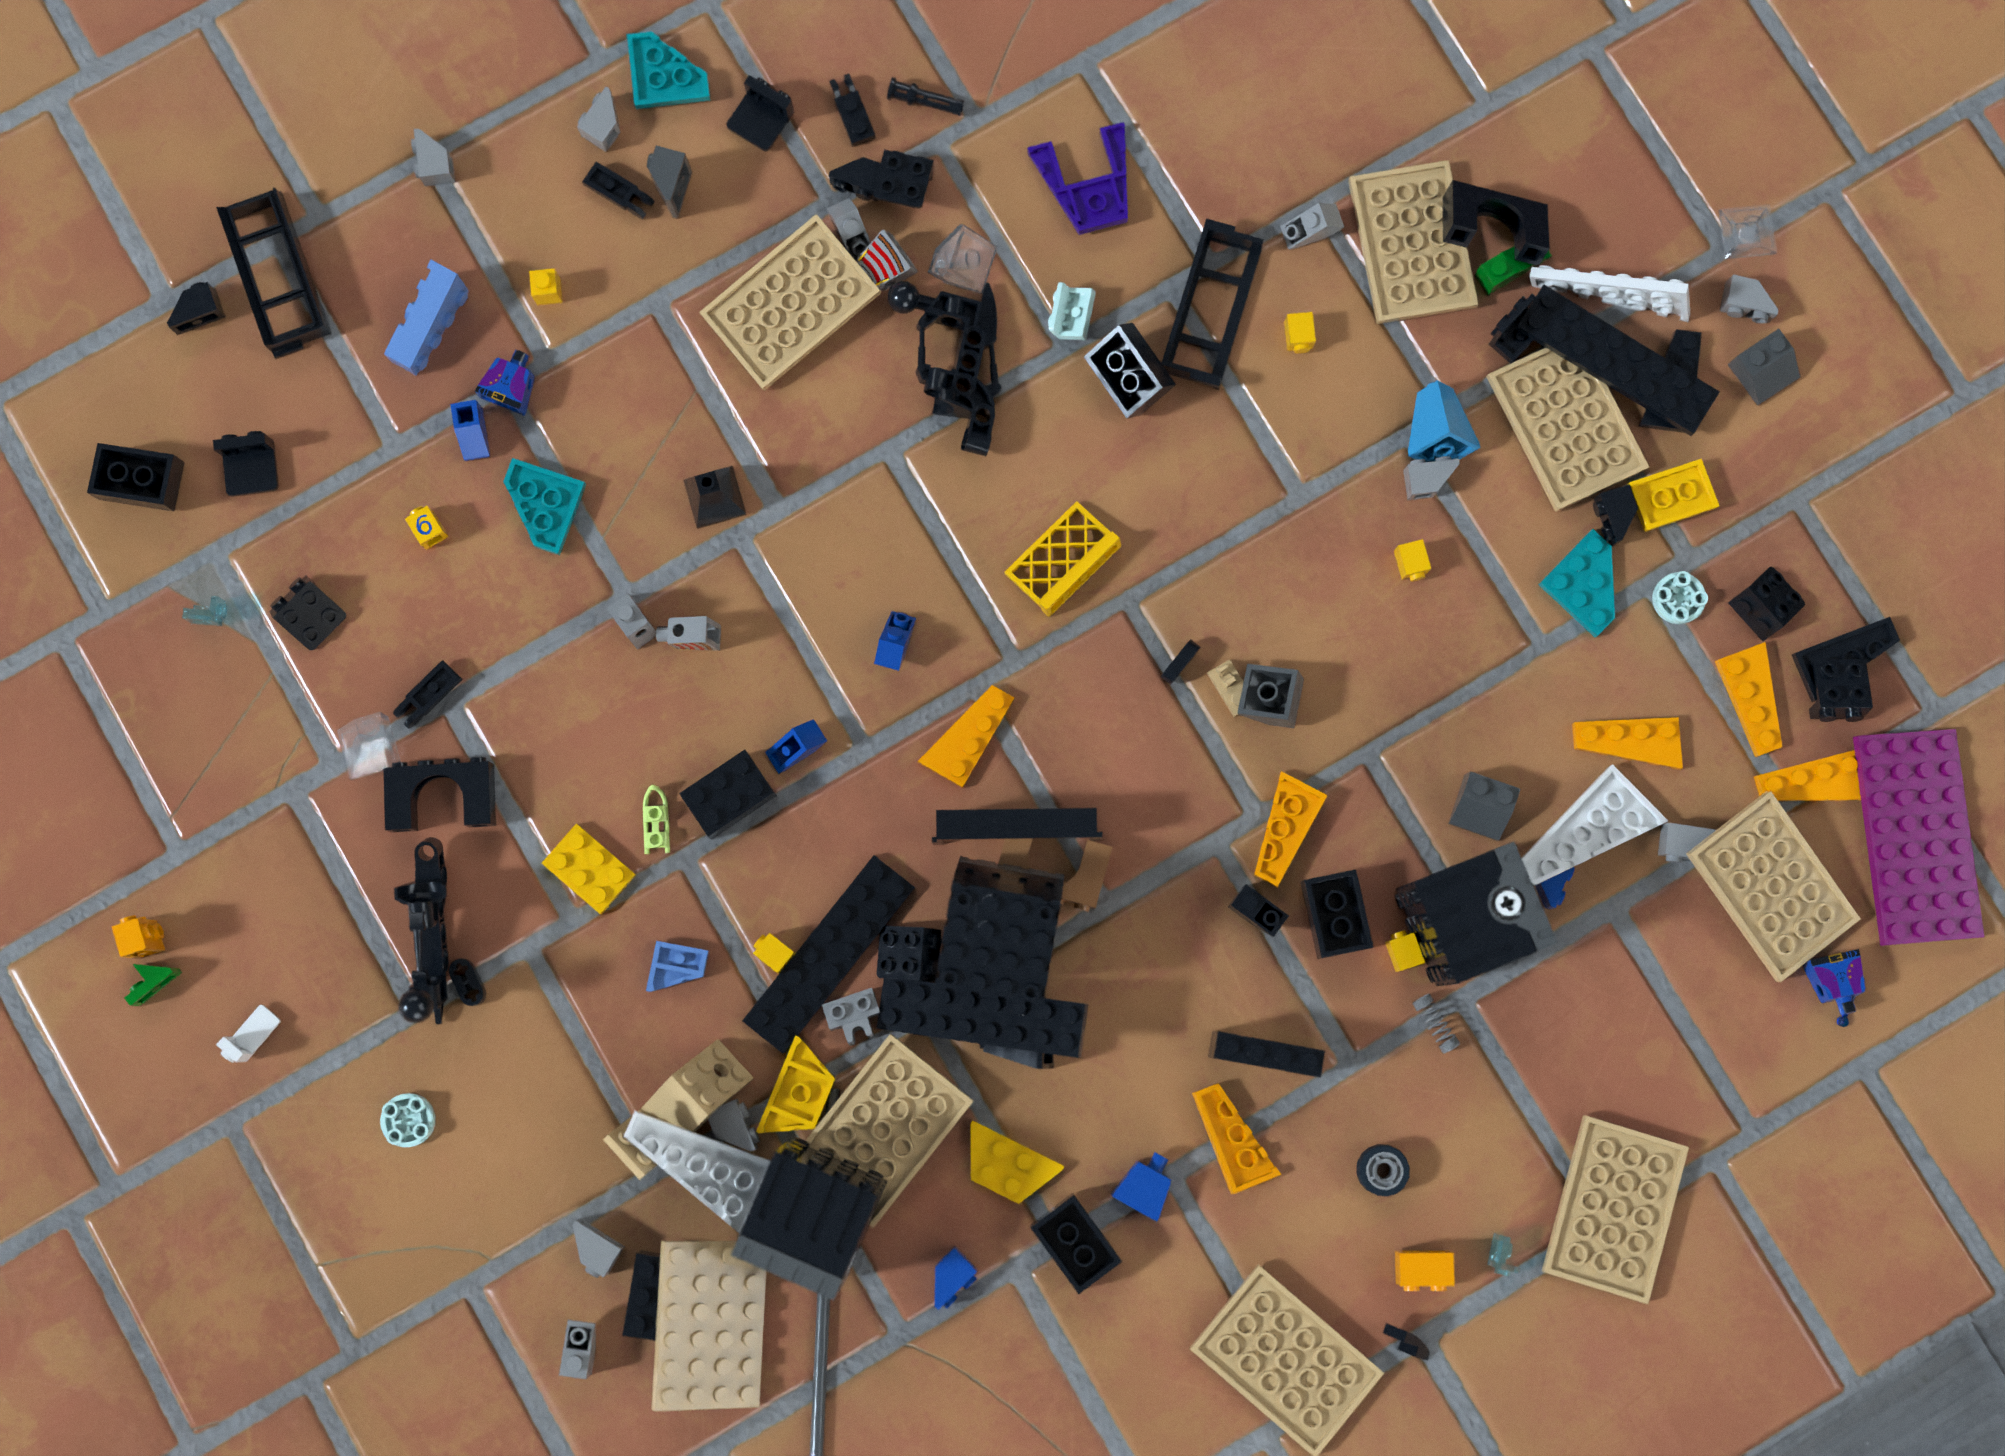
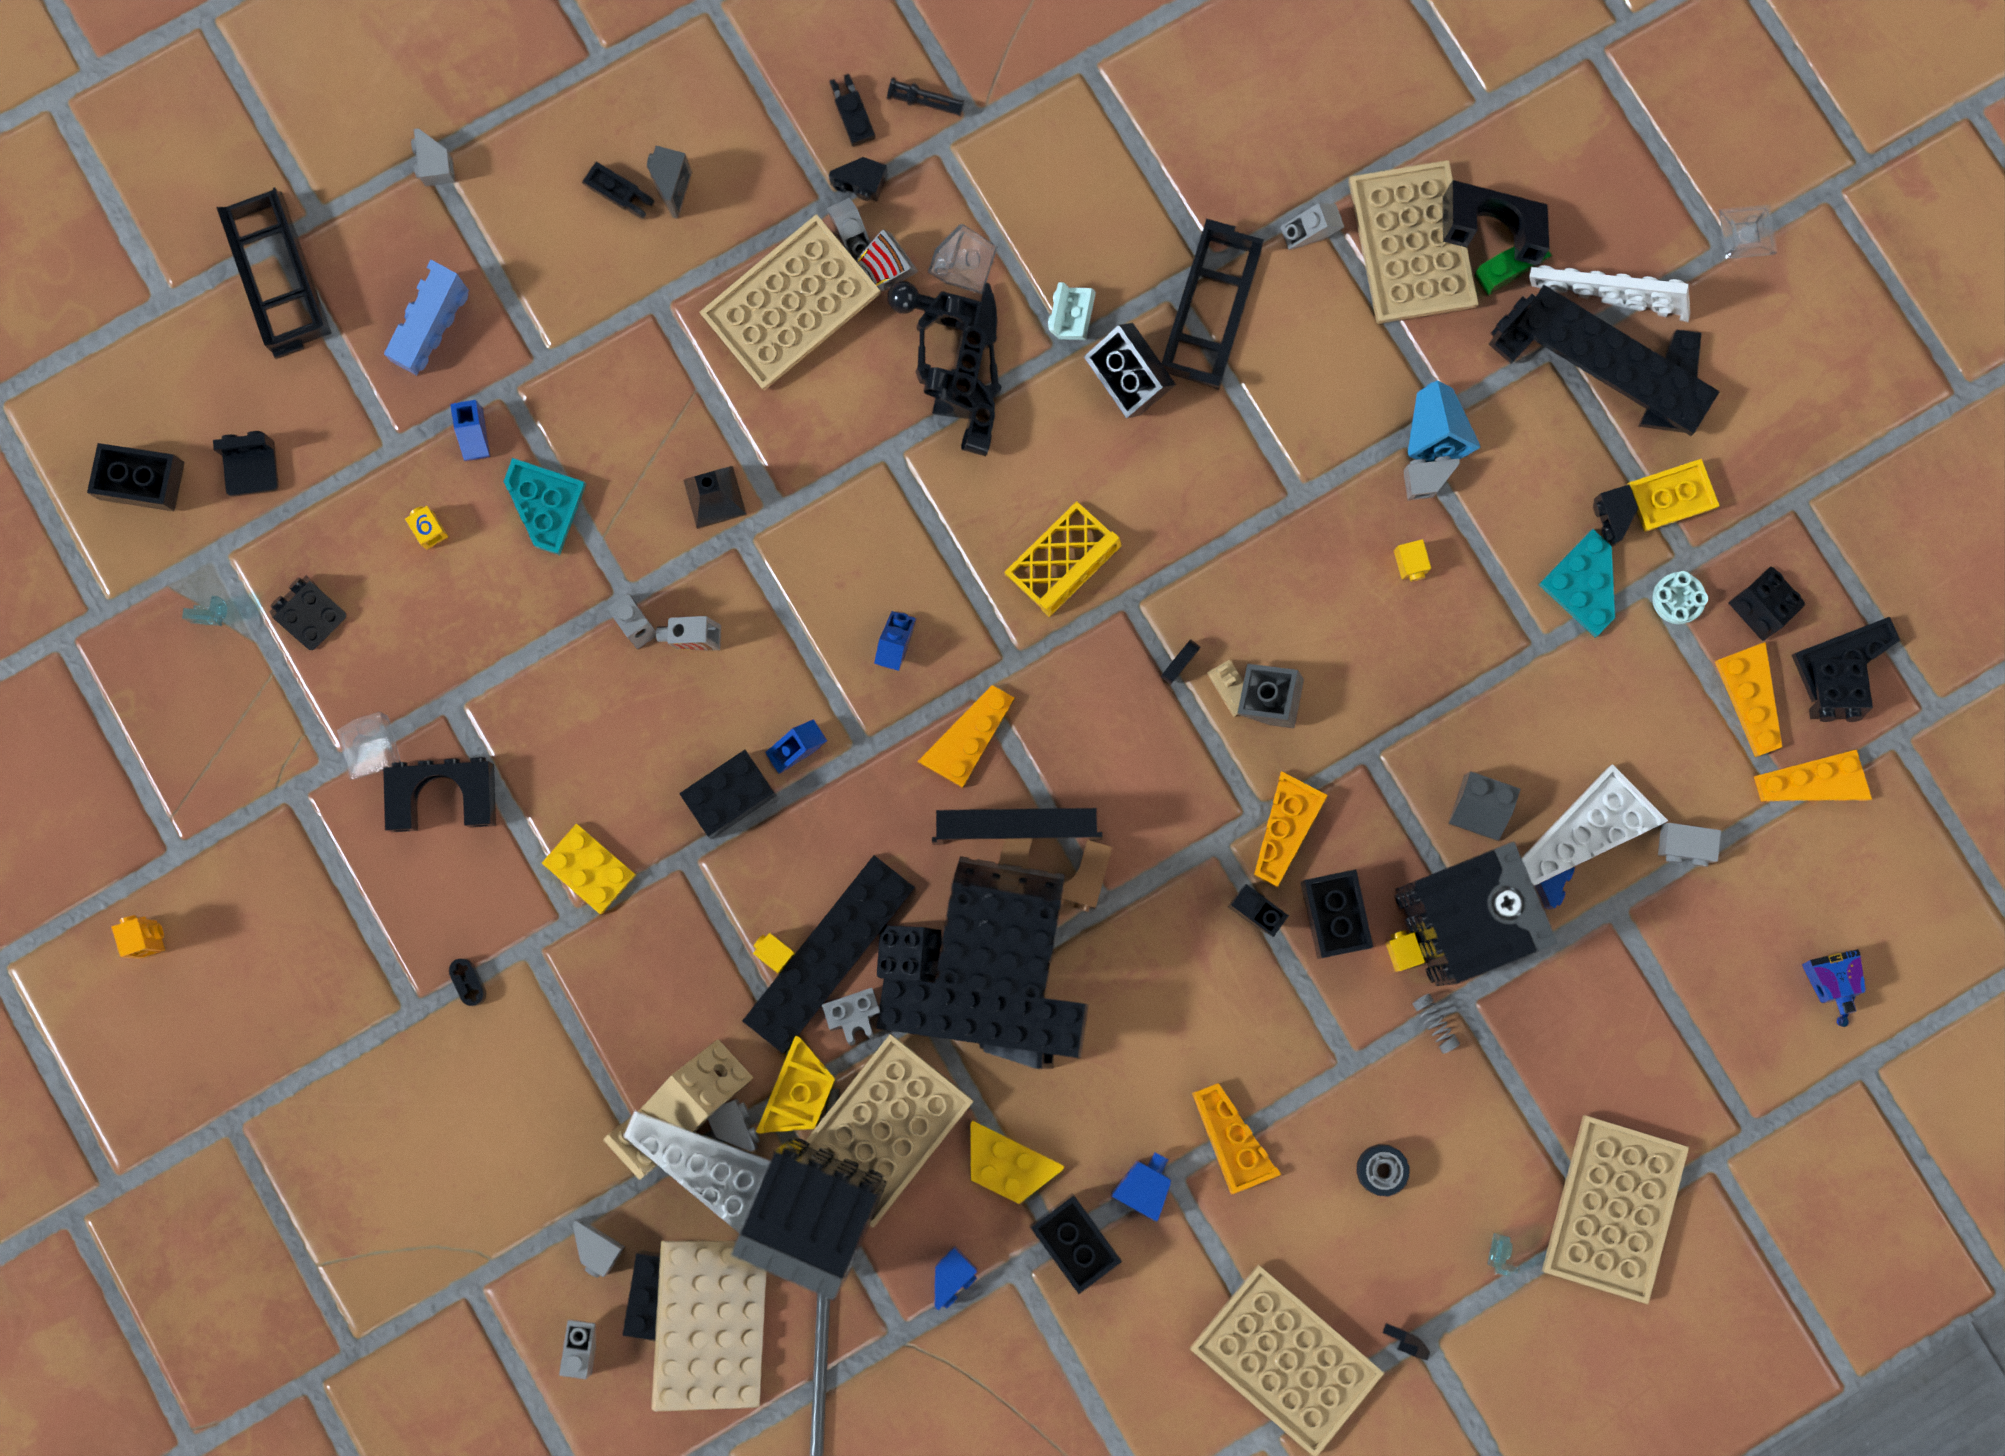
(155, 979): green slope -> none
(196, 308): black slope -> none
(249, 1035): white bracket -> none
(407, 1120): light aqua tile -> none
(426, 919): black piece -> none
(428, 693): black hinge -> none
(508, 383): torso -> none
(545, 286): yellow brick -> none
(601, 121): light grey slope -> none
(655, 815): yellowish green piece -> none
(663, 74): teal plate -> none
(675, 965): medium blue wing -> none
(761, 114): black bracket -> none
(903, 179): black bracket -> none
(1092, 202): dark purple wing -> none
(1266, 1054): black arch -> none
(1300, 332): yellow brick -> none
(1424, 1268): light orange brick -> none
(1566, 427): tan plate -> none
(1641, 740): light orange wing -> none
(1747, 299): light grey slope -> none
(1766, 367): dark grey slope -> none
(1773, 886): tan plate -> none
(1918, 837): magenta plate -> none

